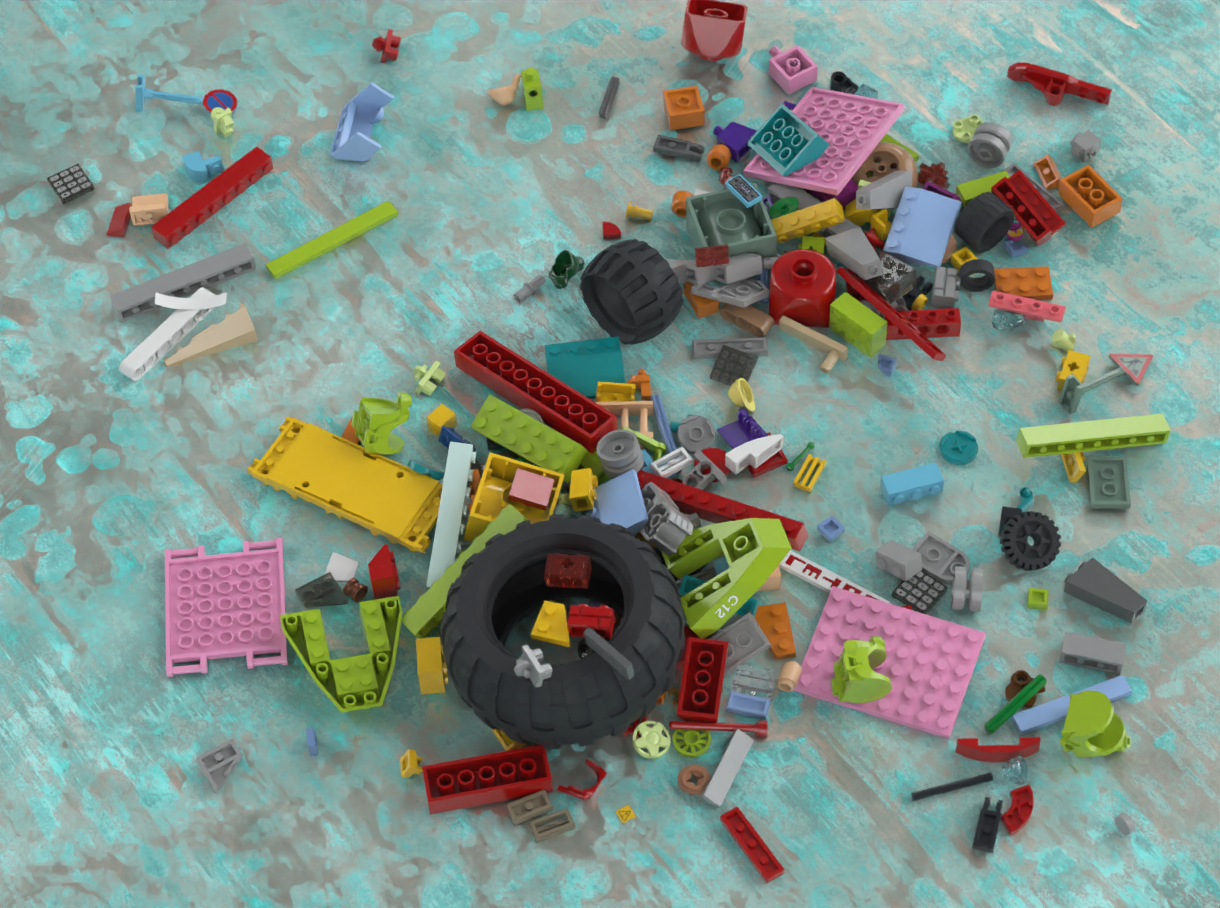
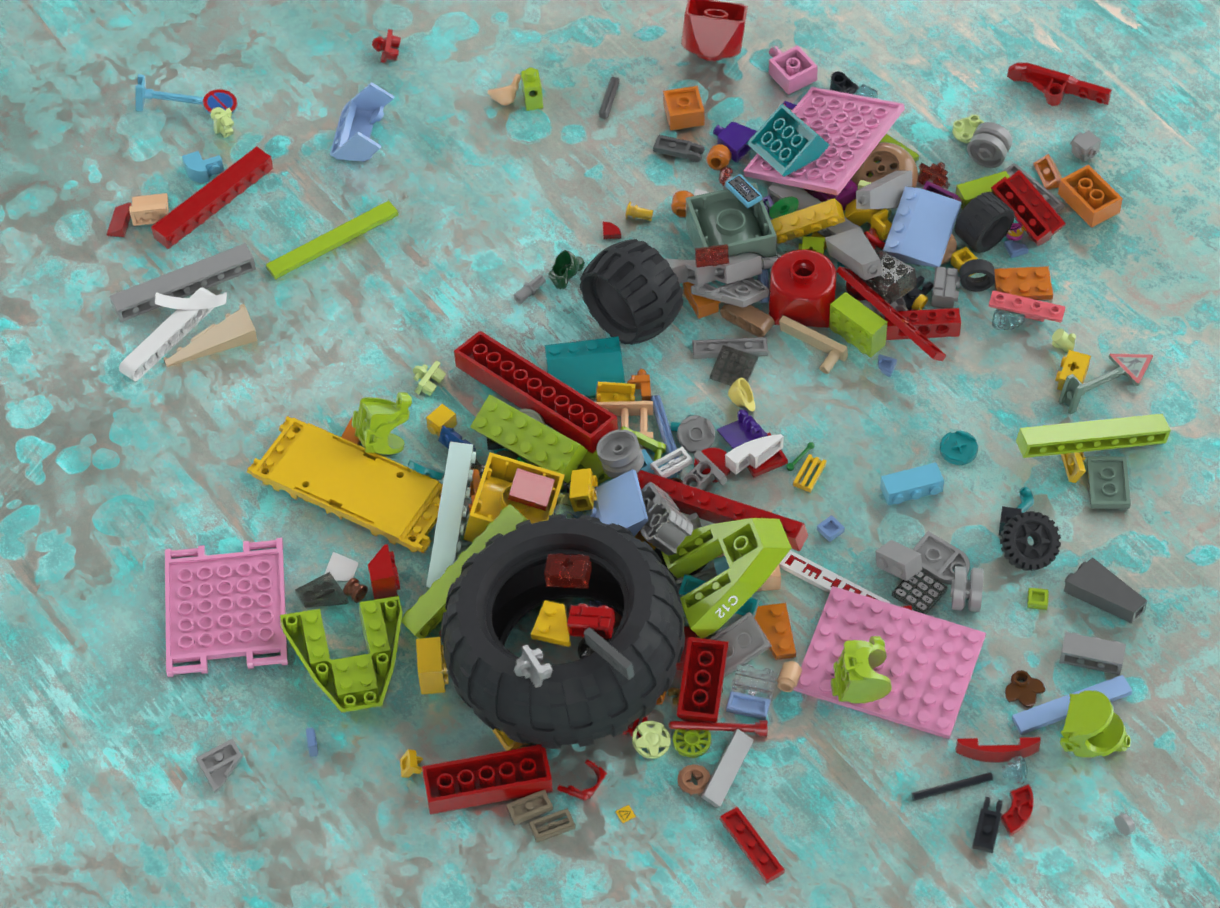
(70, 183): tile -> none
(1015, 704): green axle -> none

